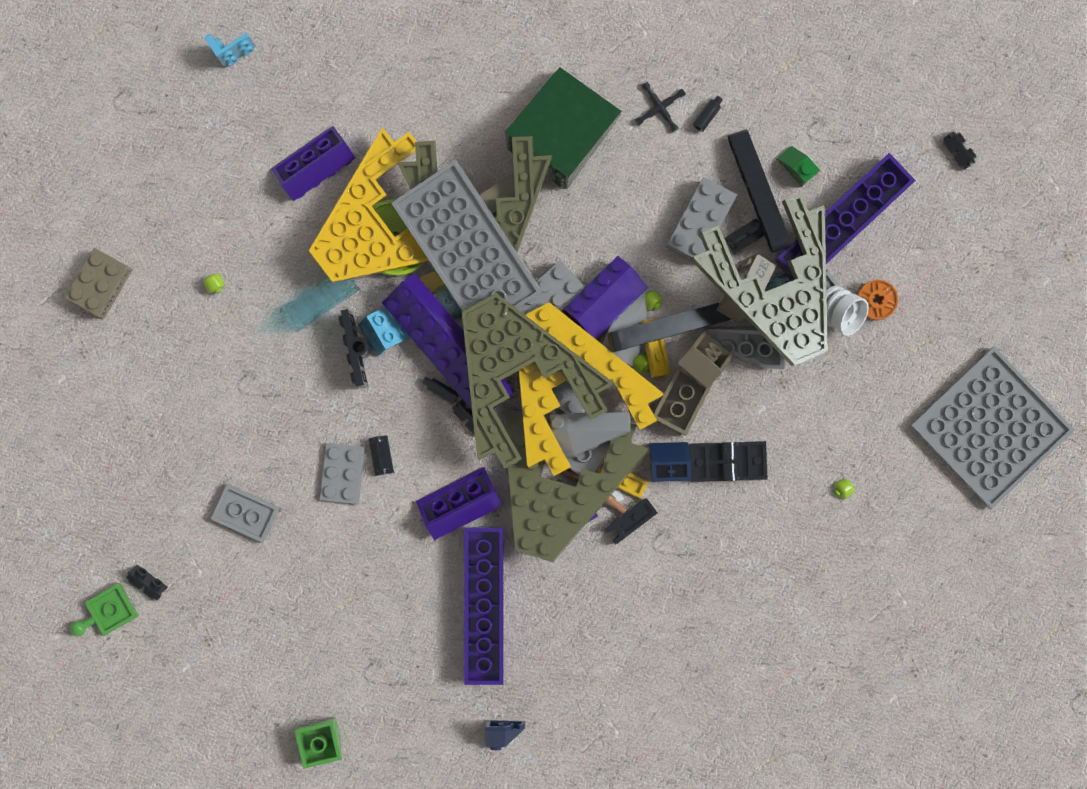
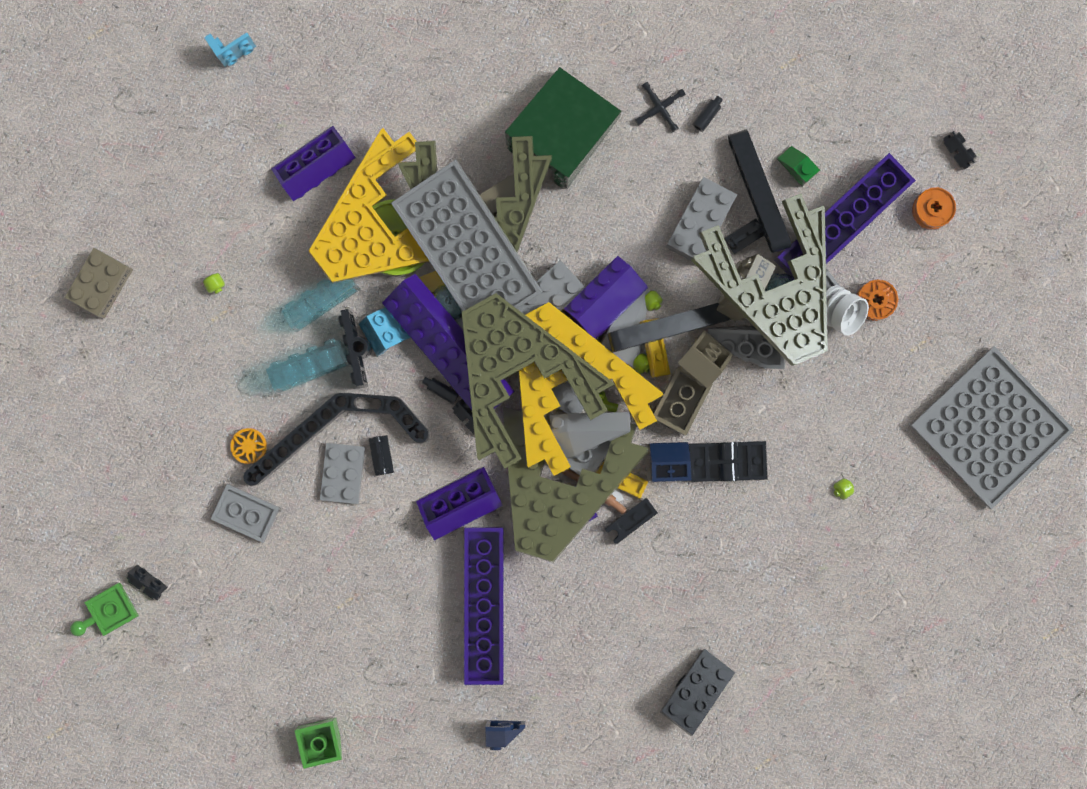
(248, 445): none -> light orange wheel
(307, 366): none -> clear light blue brick
(321, 423): none -> black beam
(611, 407): none -> lime arm
(697, 692): none -> black plate
(925, 215): none -> orange wheel

